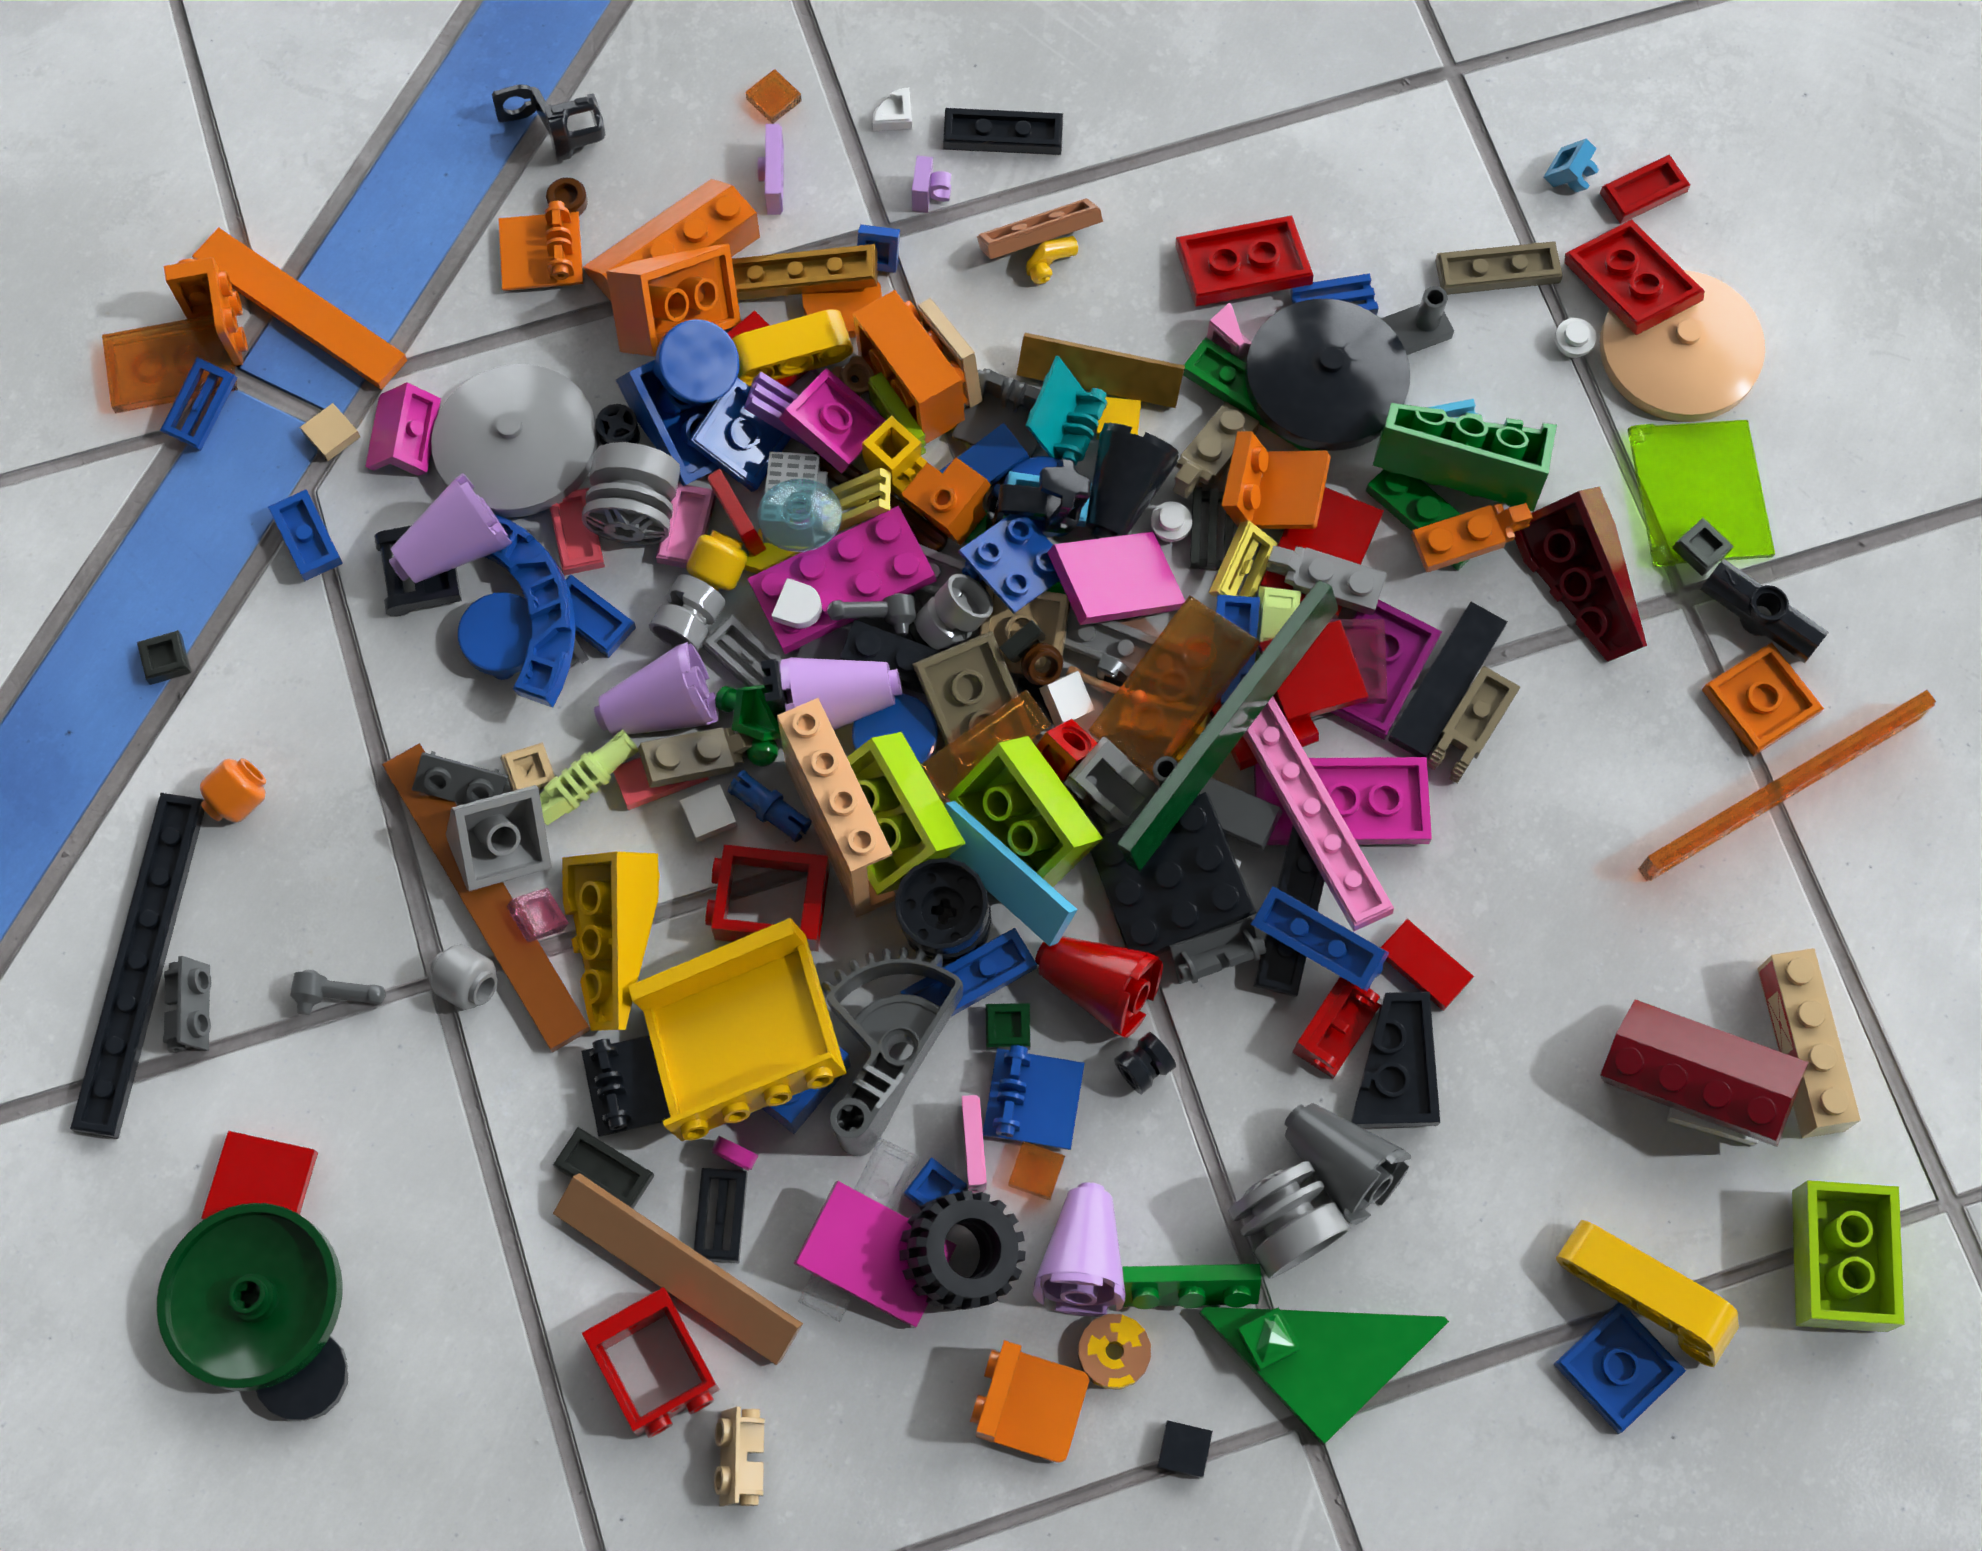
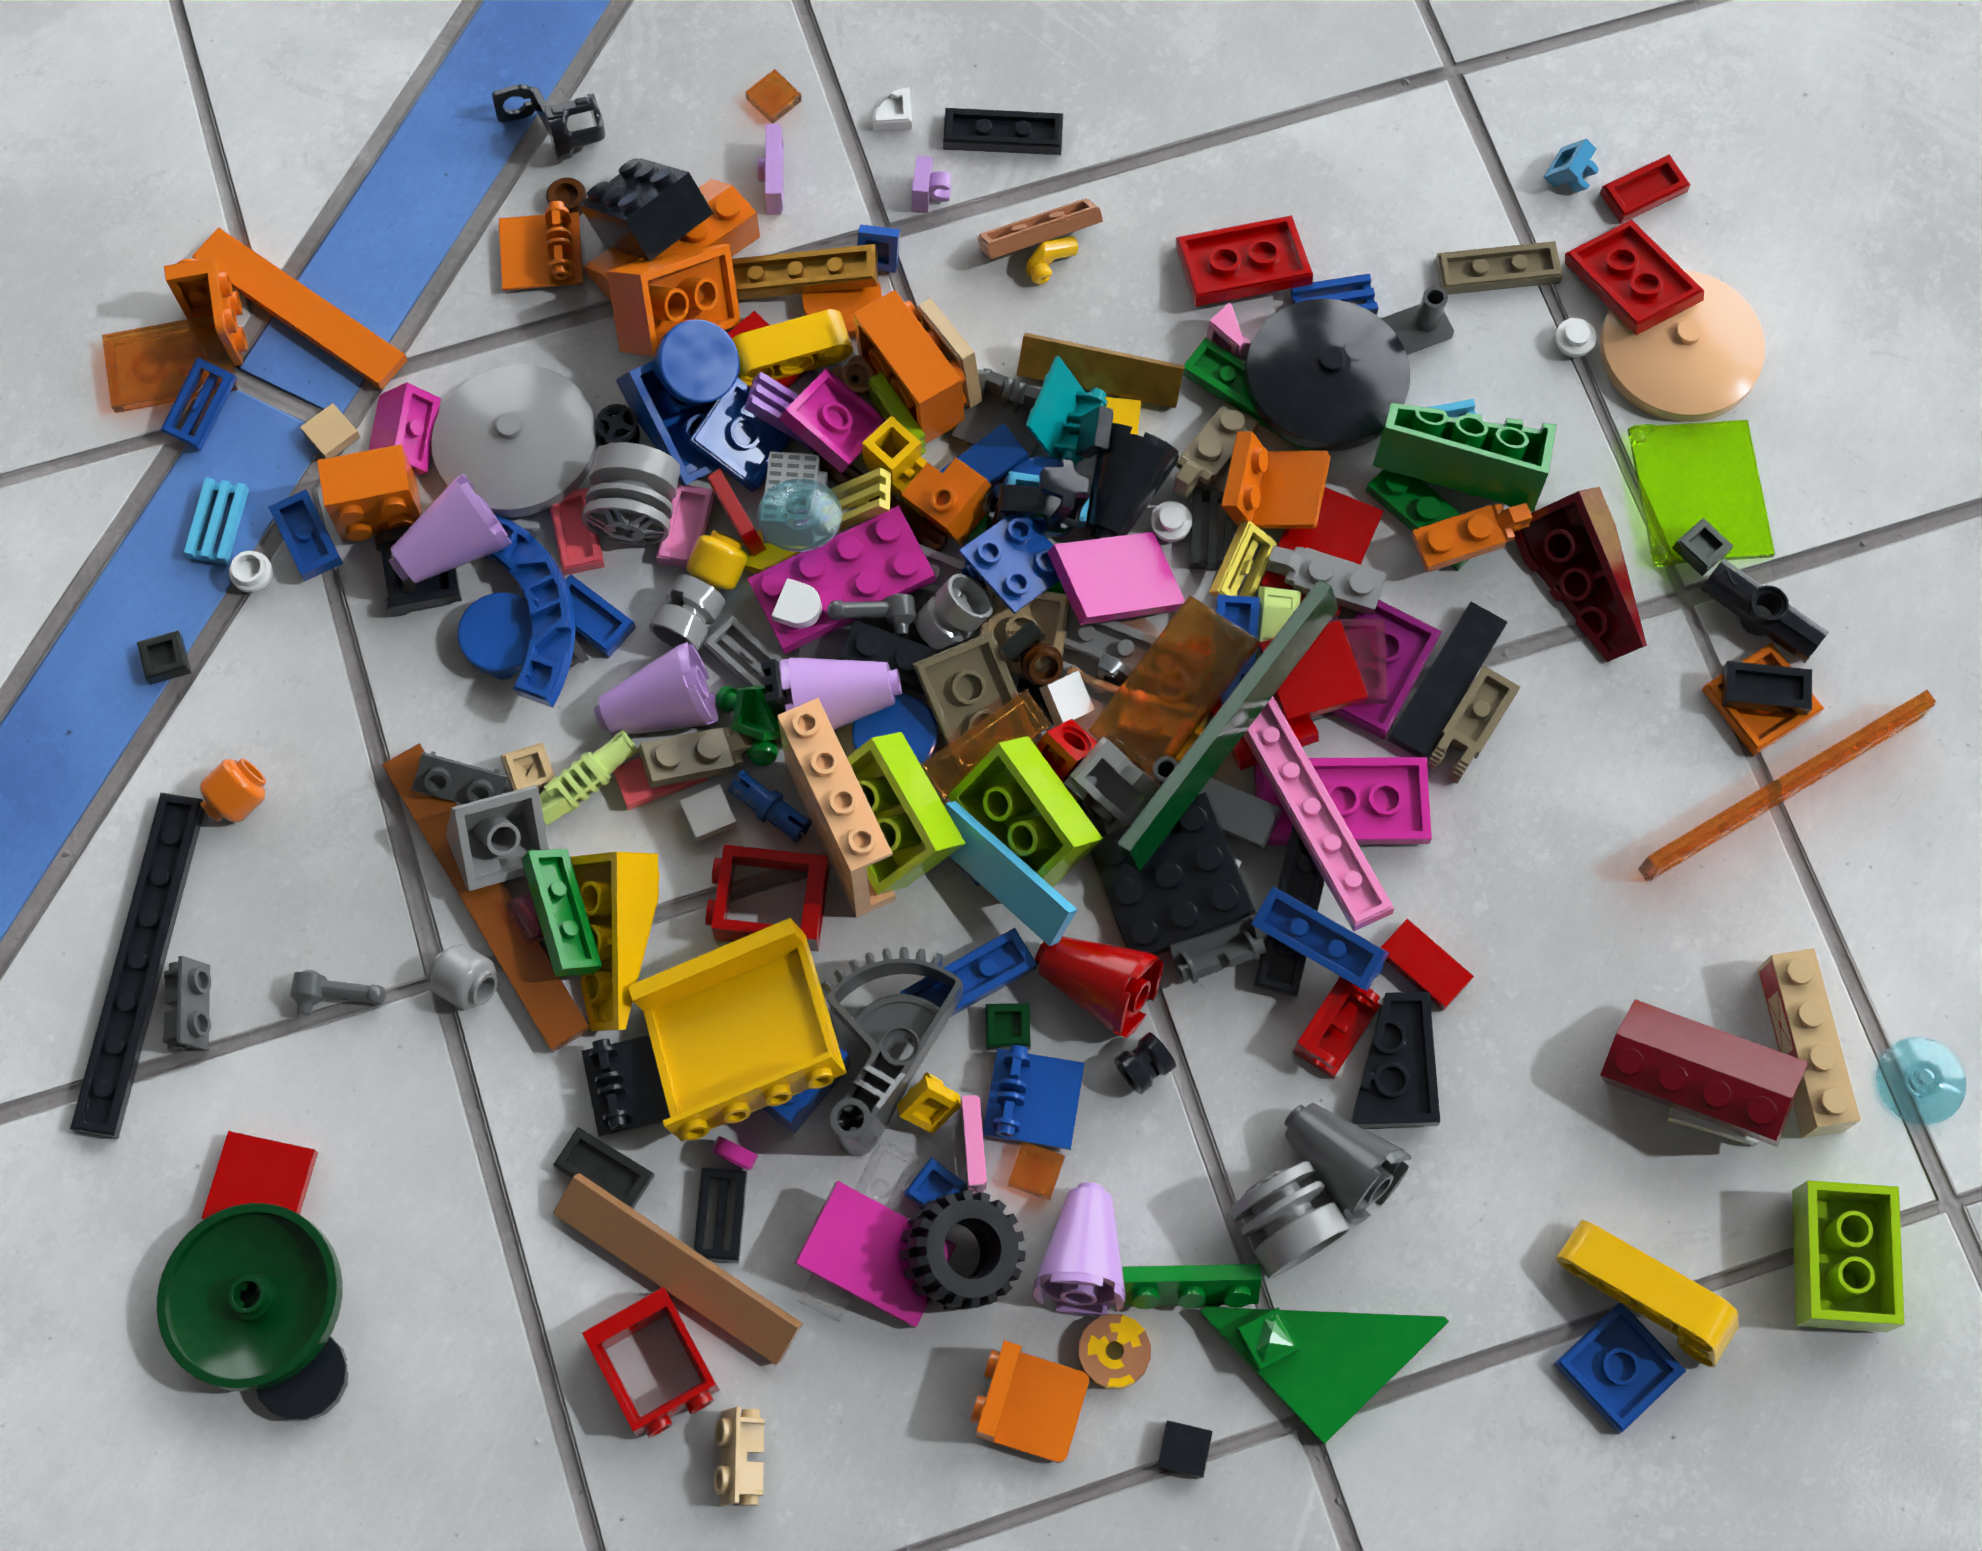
(201, 516): none -> medium azure tile
(250, 571): none -> white plate
(369, 492): none -> orange brick
(561, 912): none -> green plate
(645, 208): none -> black brick
(929, 1104): none -> yellow tile
(938, 886): black wheel -> none
(1094, 432): none -> black tile
(1767, 687): none -> black tile
(1908, 1094): none -> clear light blue dish

